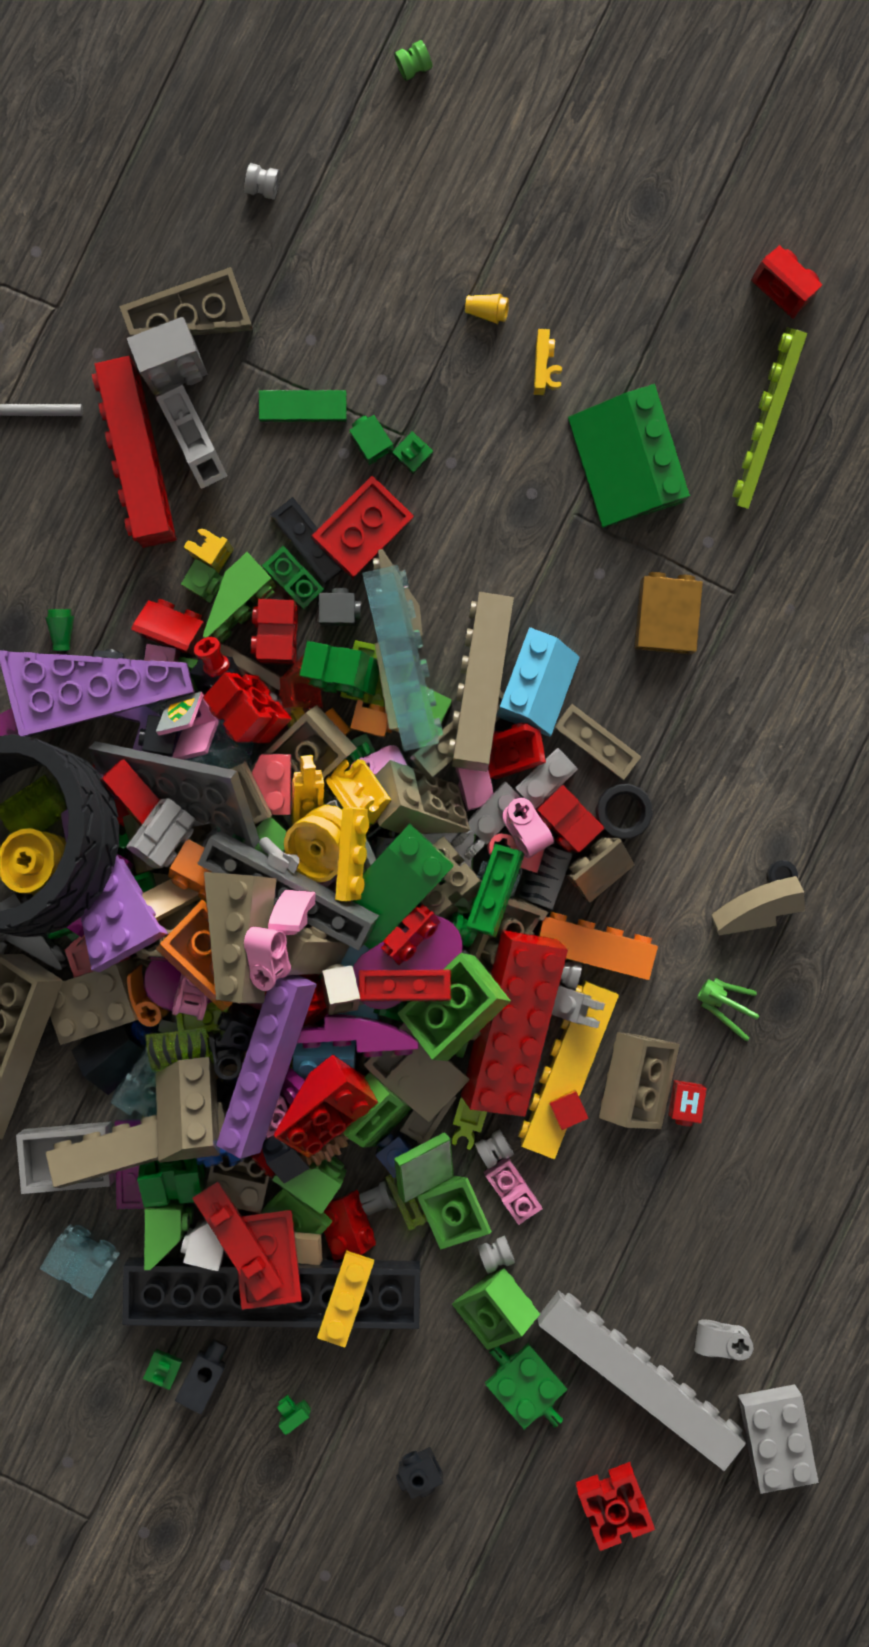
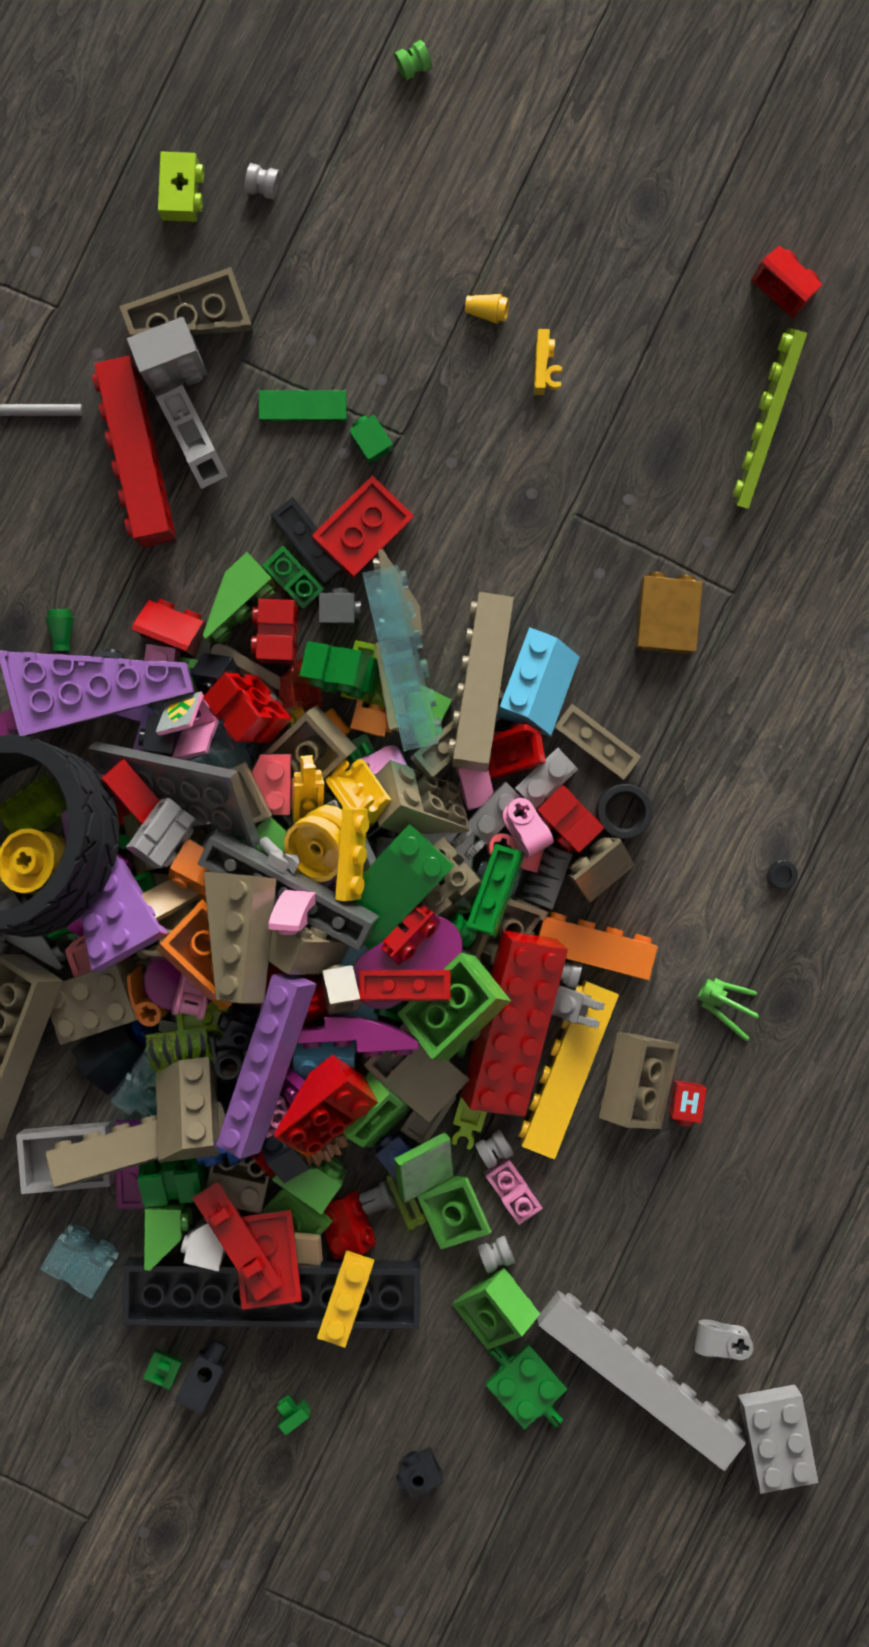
(179, 169): none -> lime brick
(202, 581): bright green brick -> none
(209, 652): red bush -> none
(213, 551): yellow hinge -> none
(266, 956): bright pink piece -> none
(412, 452): green tile -> none
(568, 1110): red tile -> none
(610, 1522): red brick -> none
(629, 456): green slope -> none
(760, 907): dark tan slope -> none

